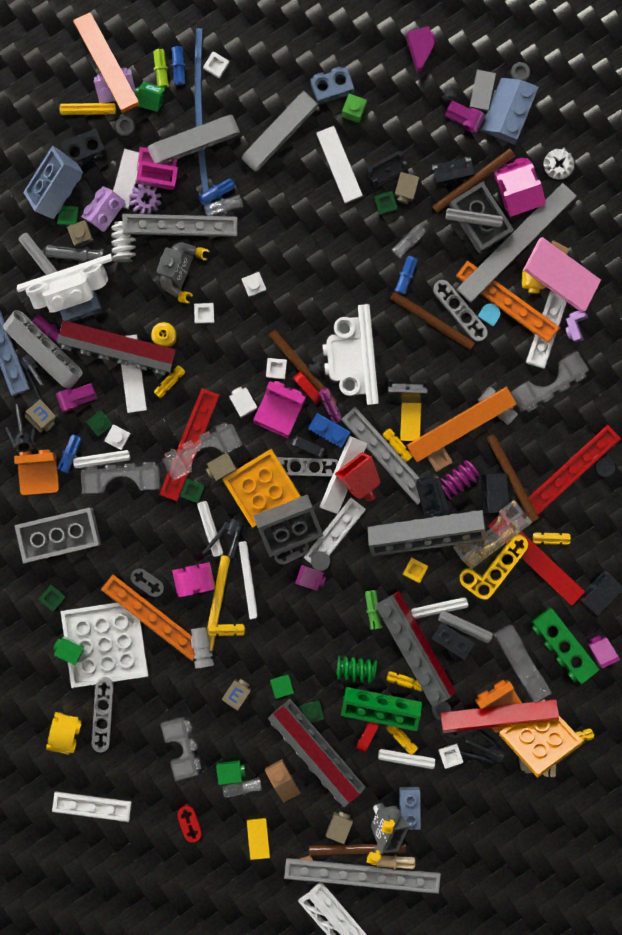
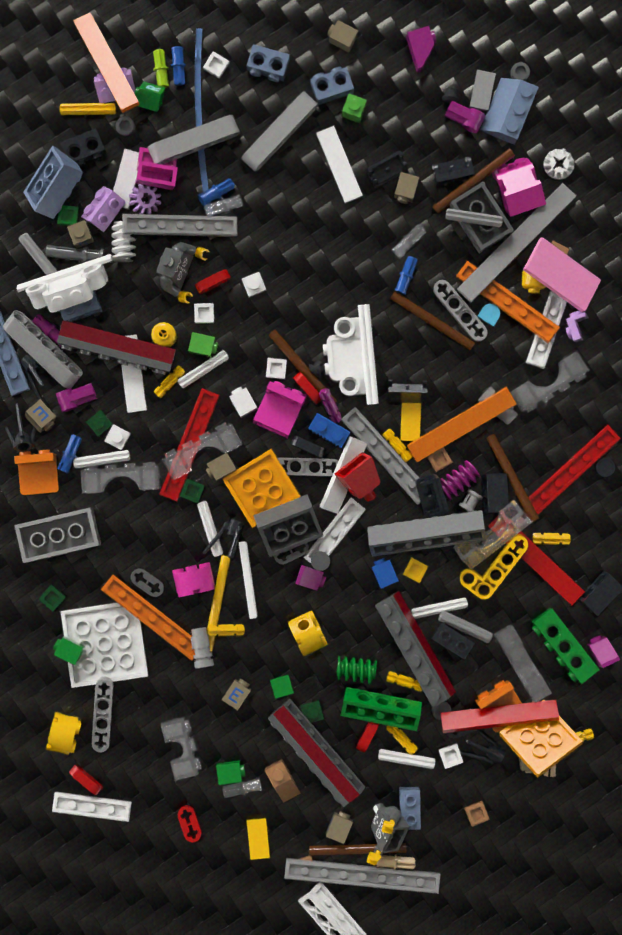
(85, 779): none -> red beam
(202, 345): none -> bright green brick
(203, 369): none -> white axle
(213, 281): none -> red beam
(270, 58): none -> sand blue brick
(307, 633): none -> yellow brick
(342, 35): none -> dark tan brick
(374, 616): bright green axle -> none
(384, 573): none -> blue brick
(385, 203): dark green plate -> none
(470, 501): none -> light grey bush
(476, 813): none -> medium nougat tile

